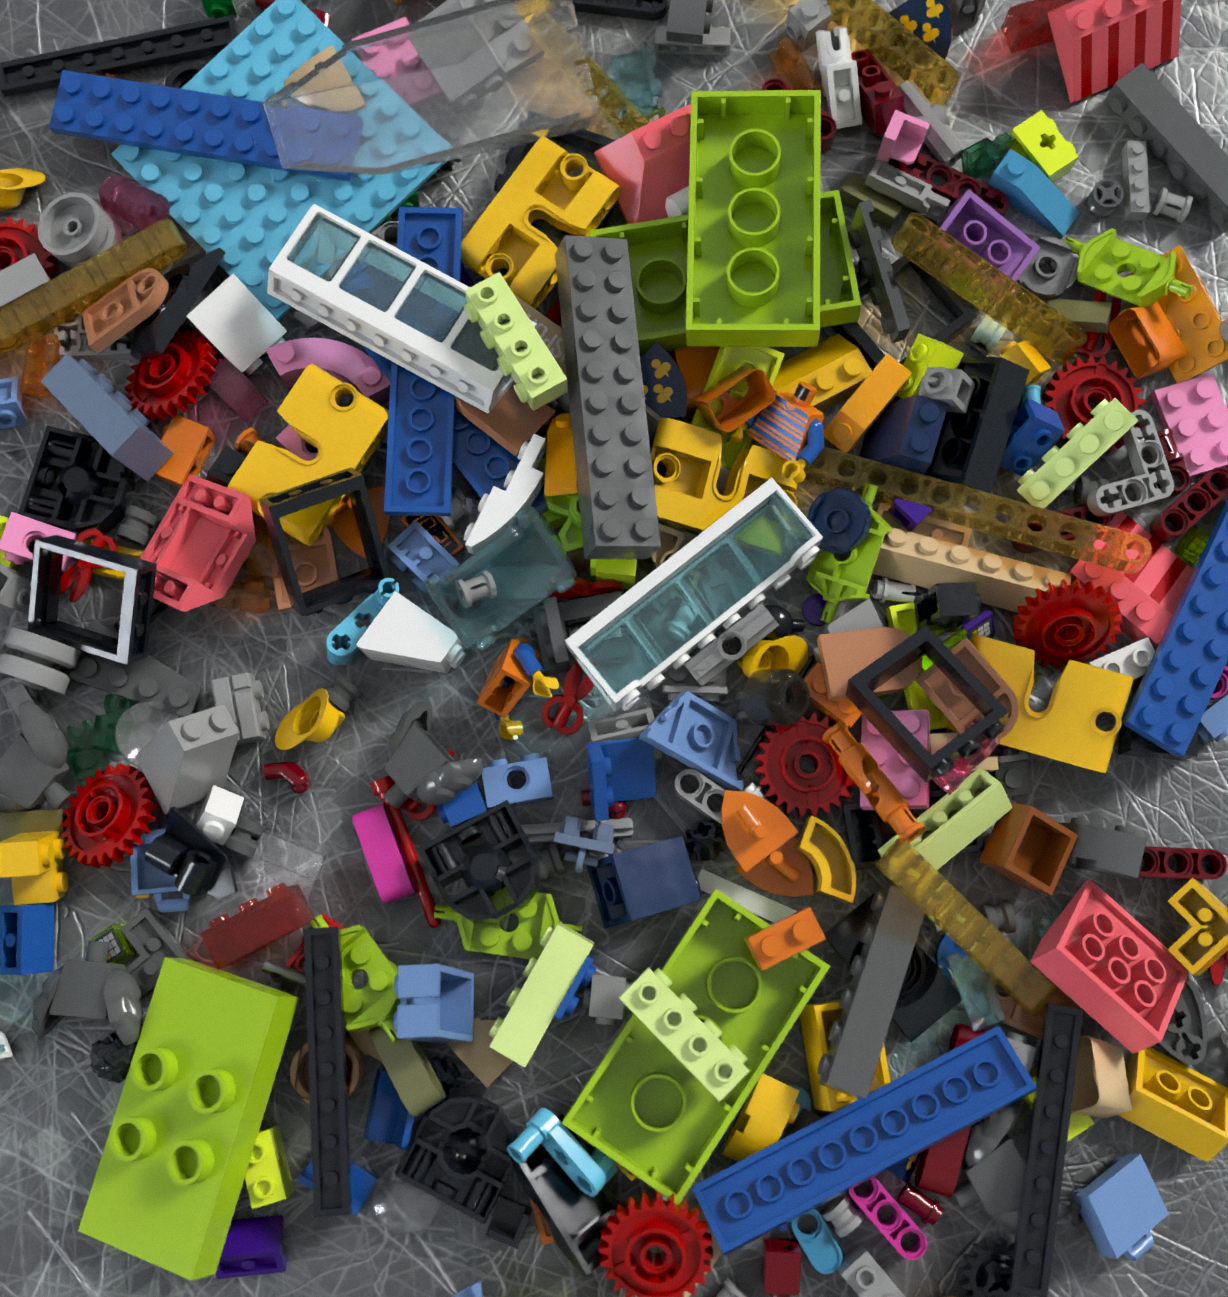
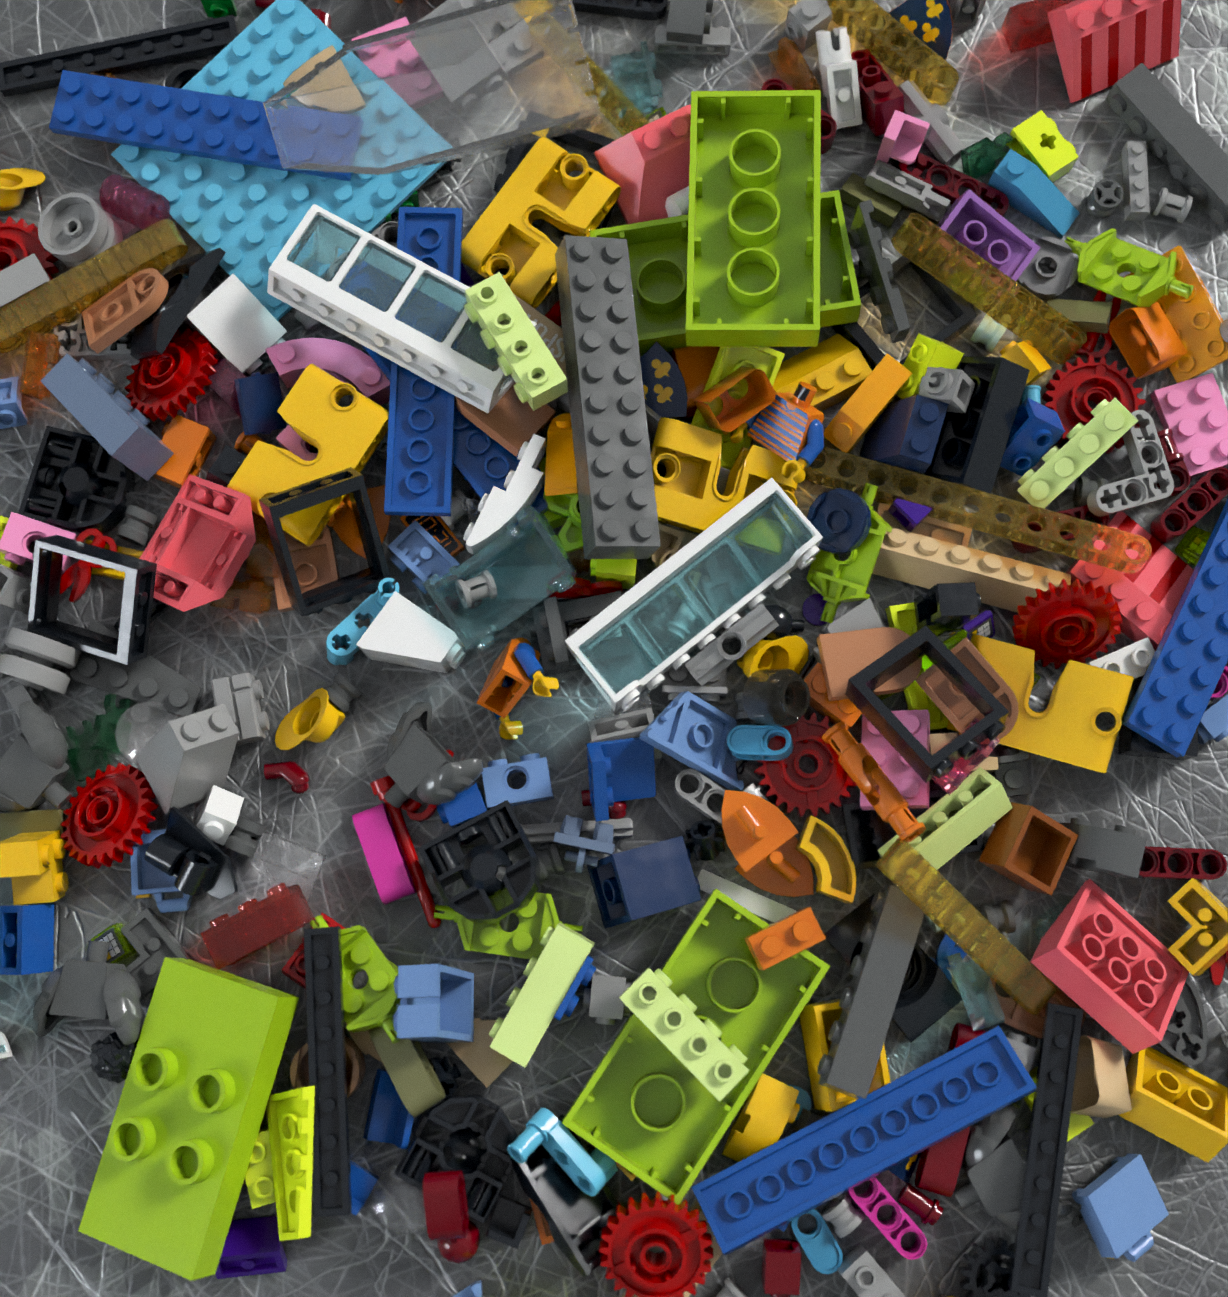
(258, 403): none -> dark blue piece
(283, 976): flat silver hose -> none
(291, 1146): none -> neon yellow wing
(448, 1216): none -> dark red beam
(572, 693): red piece -> none
(751, 742): none -> dark azure piece
(893, 591): white pin -> none

